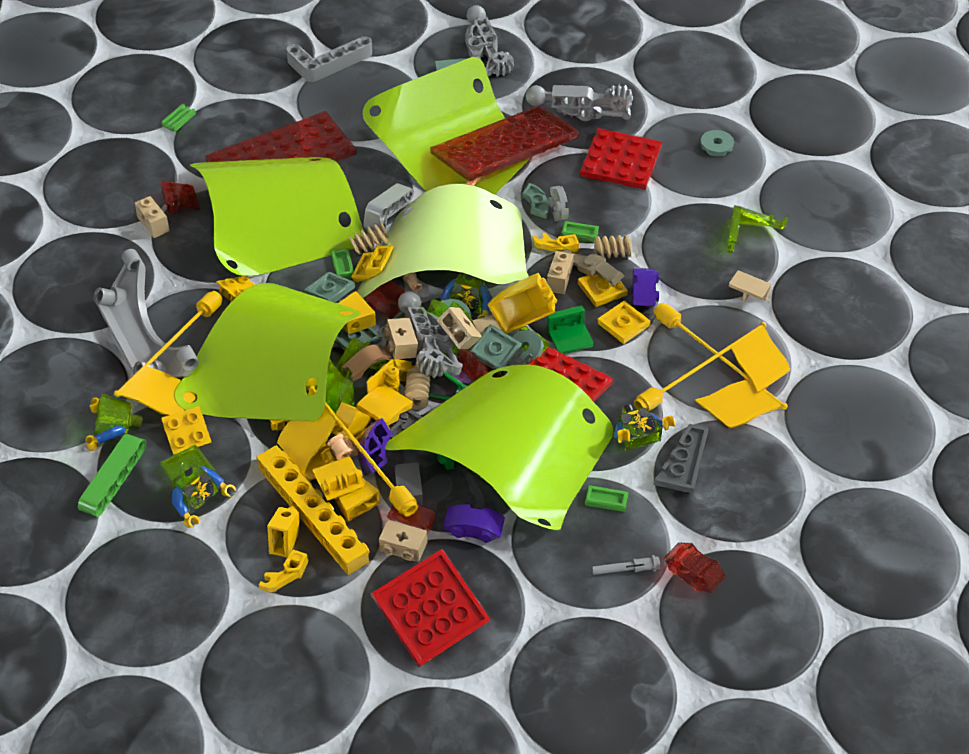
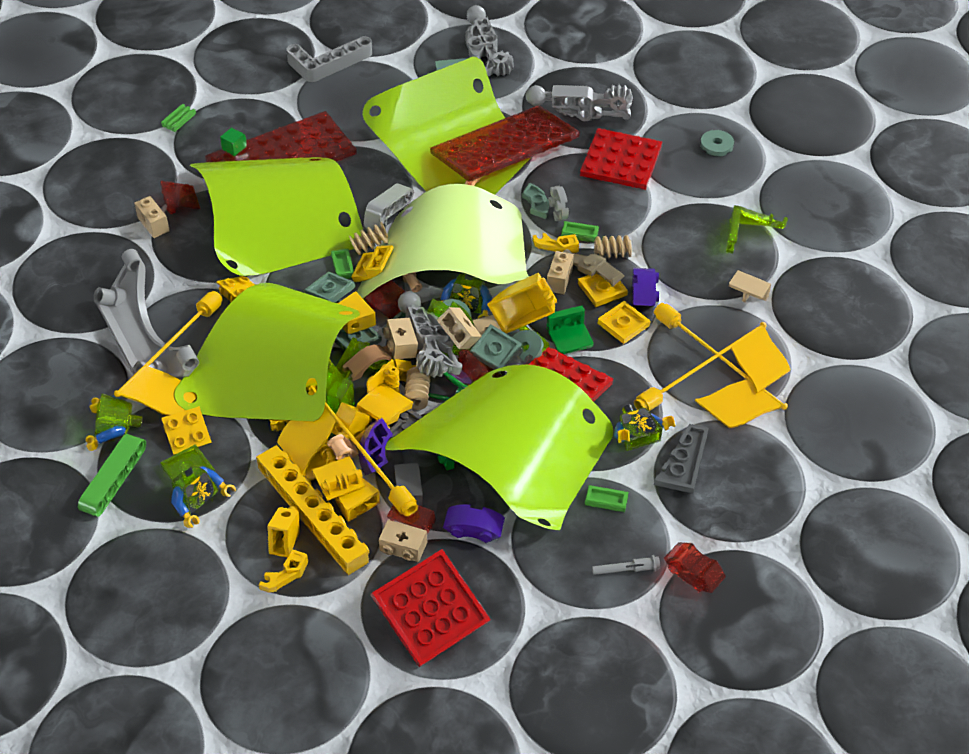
(233, 141): none -> green piece

